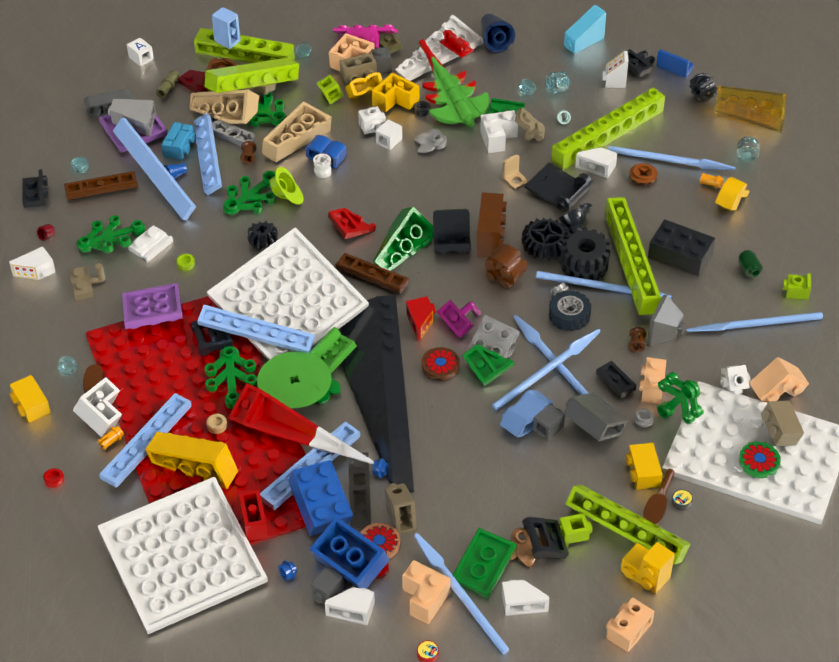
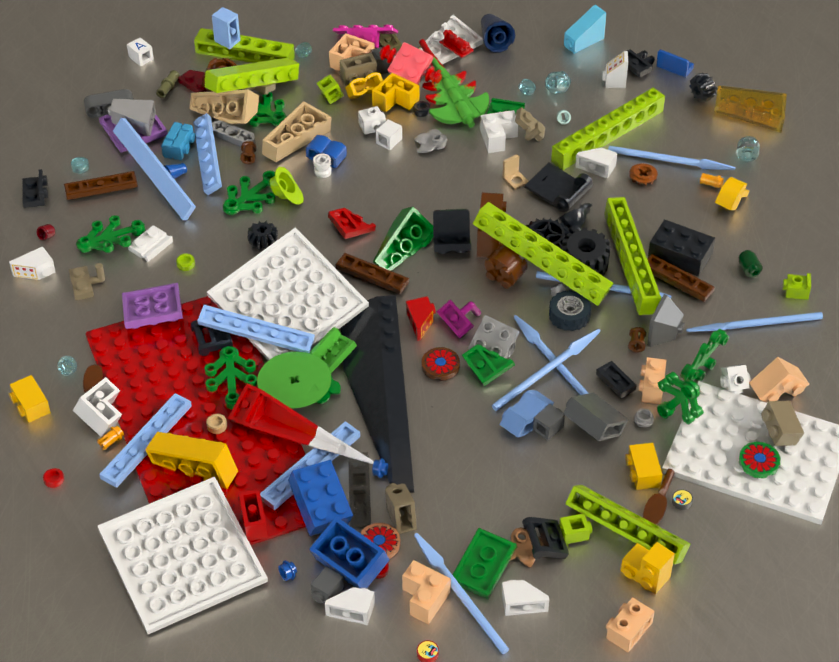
(410, 63): none -> coral plate
(542, 253): none -> lime brick
(680, 278): none -> reddish brown plate
(690, 372): none -> green plant

